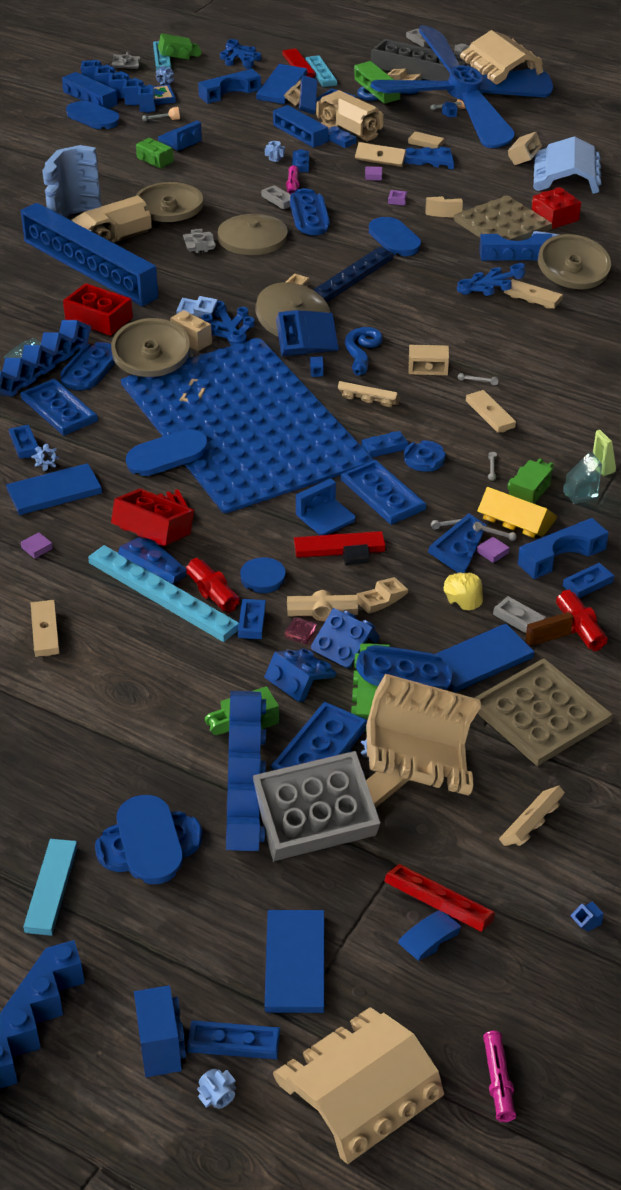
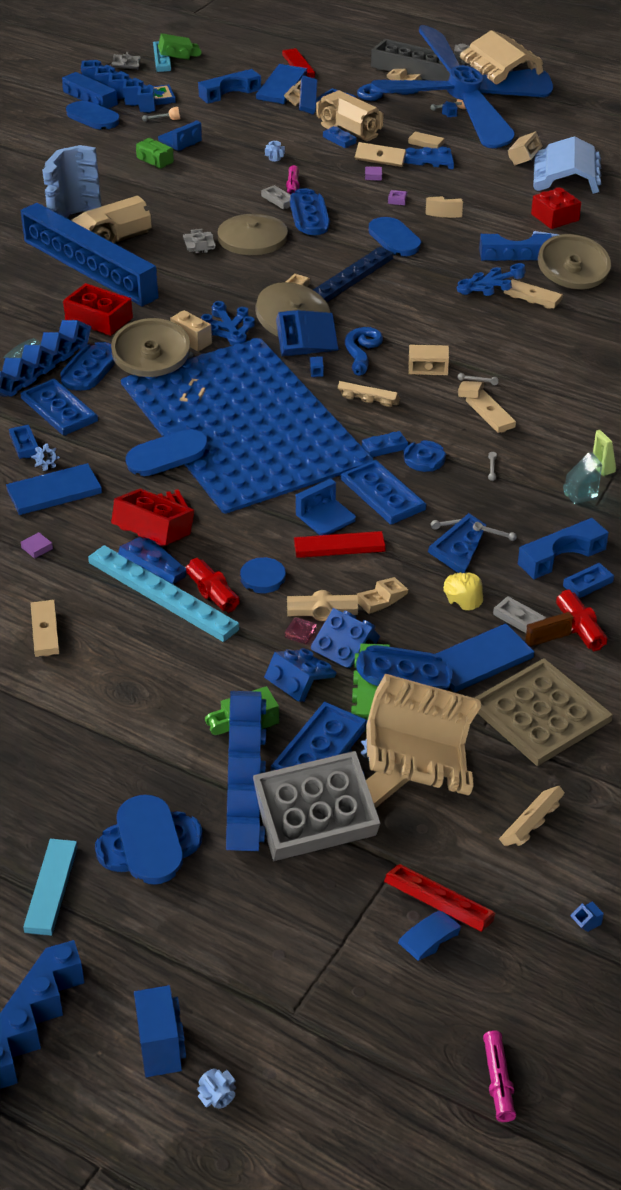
(165, 75): light blue gear -> none
(171, 201): dark tan dish -> none
(197, 307): light blue slope -> none
(233, 1039): blue tile -> none
(247, 56): blue plant -> none
(252, 619): blue plate -> none
(295, 961): blue tile -> none
(300, 126): blue brick -> none
(301, 160): blue plate -> none
(322, 72): medium azure tile -> none
(356, 554): black piece -> none
(364, 1081): tan hinge -> none
(366, 73): bright green brick -> none
(416, 37): light grey plate -> none
(470, 389): none -> tan slope
(493, 549): medium lavender tile -> none
(504, 218): dark tan plate -> none
(516, 513): yellow slope -> none
(531, 481): bright green brick -> none

